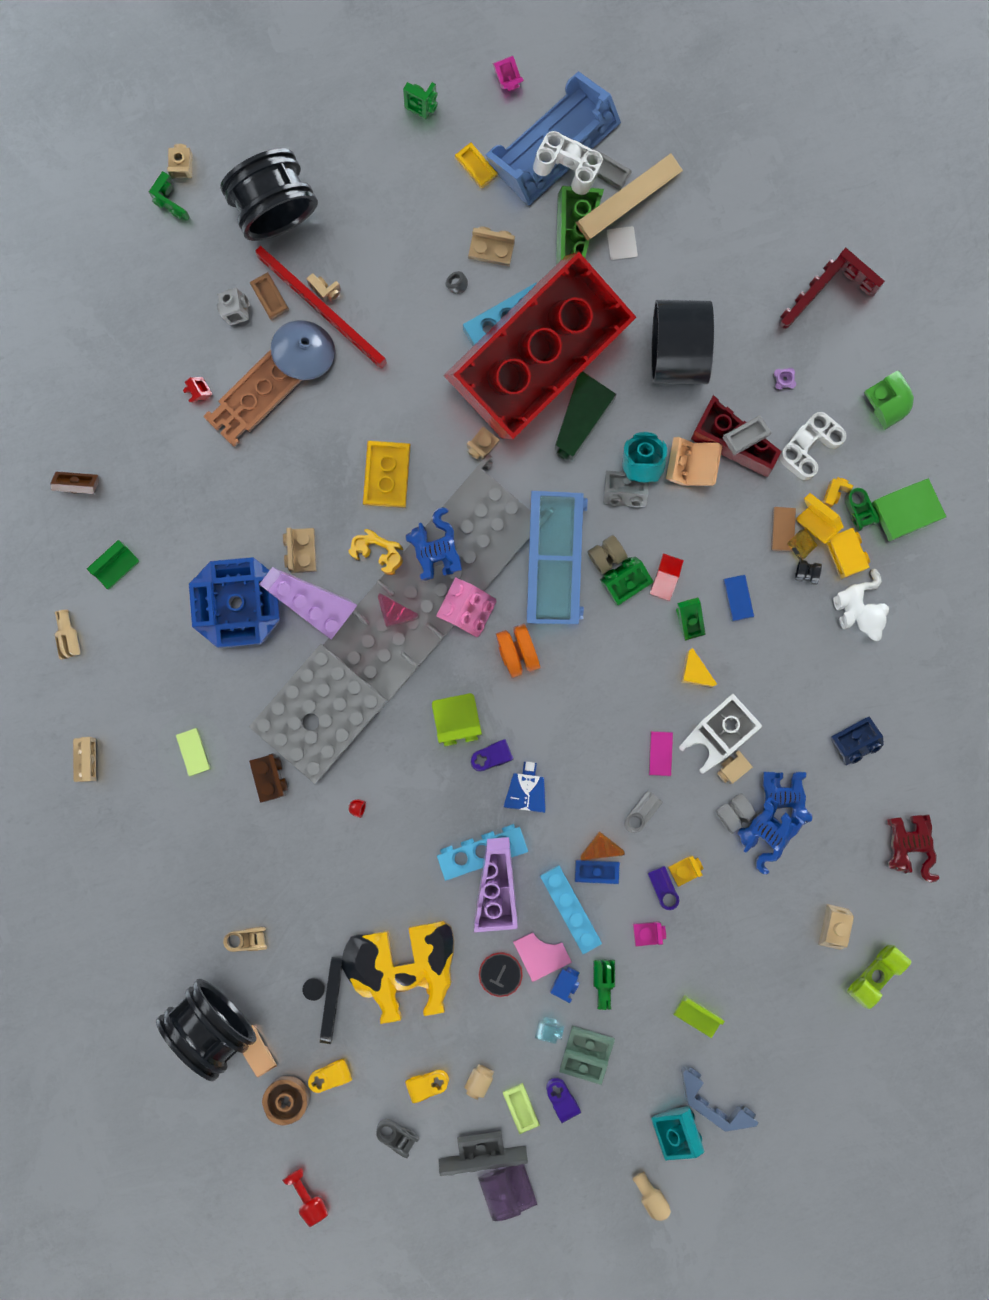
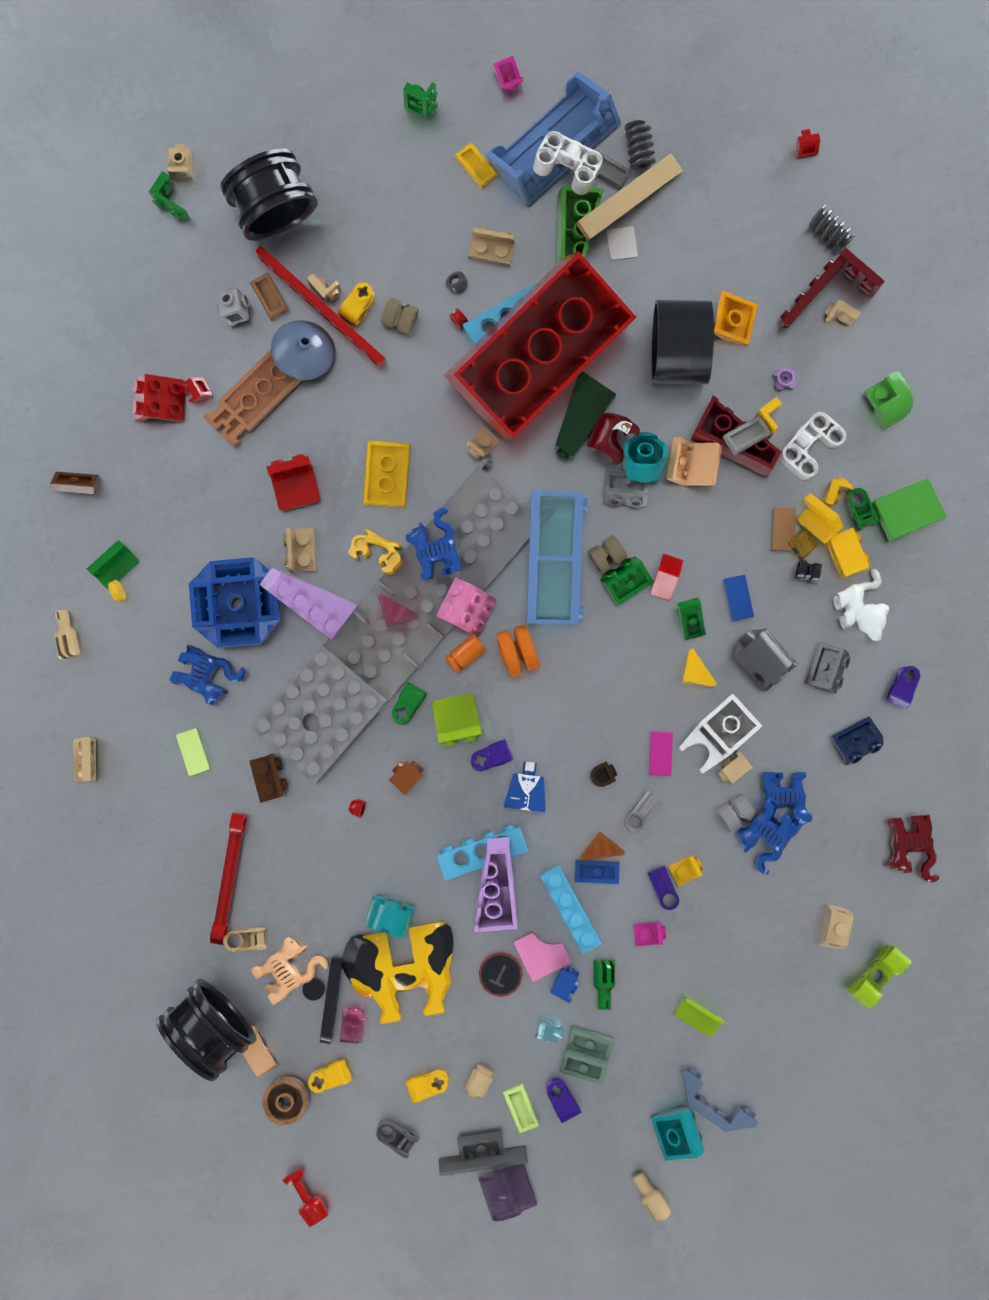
(116, 591): none -> yellow tile
(158, 398): none -> red bracket
(202, 671): none -> blue animal
(220, 925): none -> red piece
(284, 972): none -> light nougat animal
(294, 482): none -> red bracket
(352, 1025): none -> clear pink bracket
(355, 306): none -> yellow piece
(389, 916): none -> teal brick
(398, 315): none -> dark tan wheel
(406, 776): none -> dark orange brick
(410, 700): none -> green piece
(458, 318): none -> red bush
(465, 653): none -> orange piece
(603, 774): none -> dark brown plate
(605, 435): none -> dark red piece
(638, 144): none -> dark grey piece
(734, 318): none -> light orange slope
(763, 657): none -> dark grey cylinder
(766, 413): none -> yellow panel
(807, 144): none -> red tile
(829, 667): none -> dark grey bracket
(831, 229): none -> dark grey piece
(844, 312): none -> tan bracket
(903, 690): none -> dark purple piece

